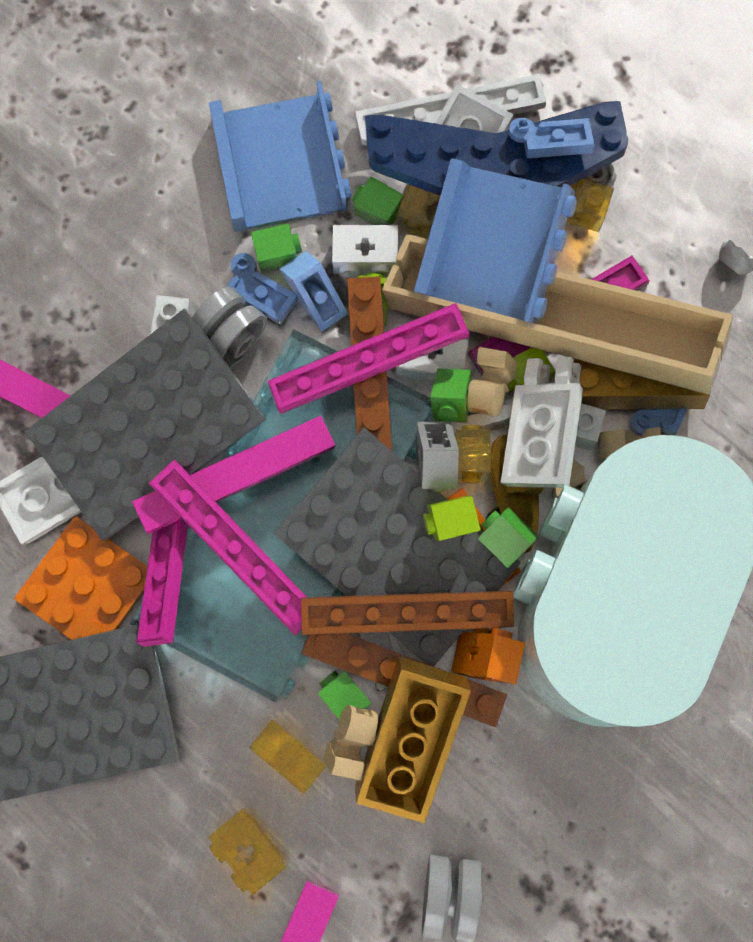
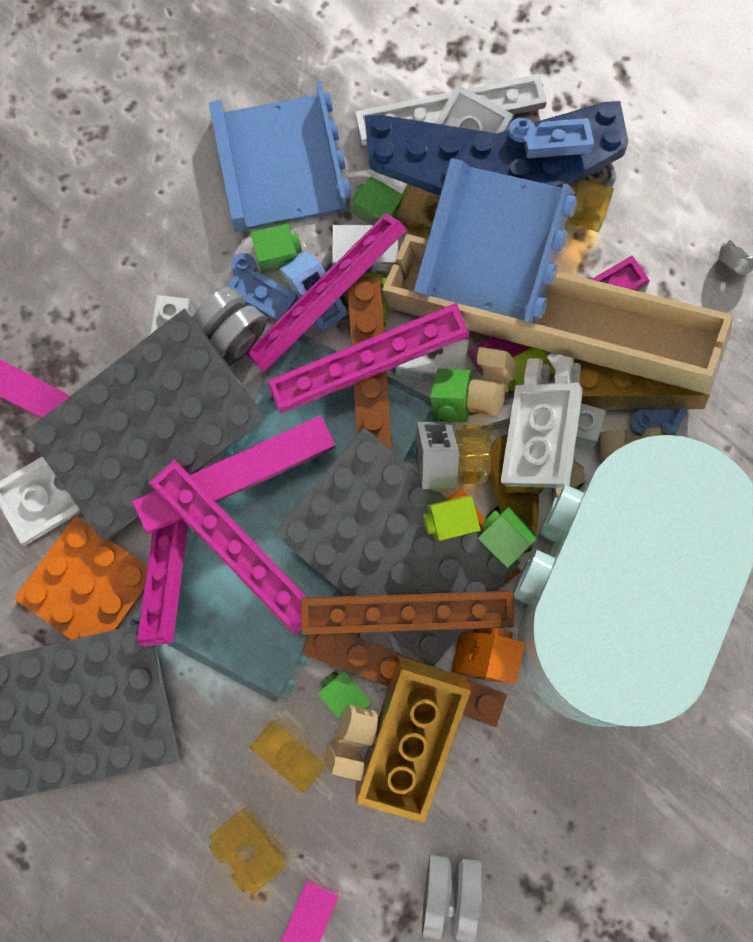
(326, 291): none -> dark pink tile

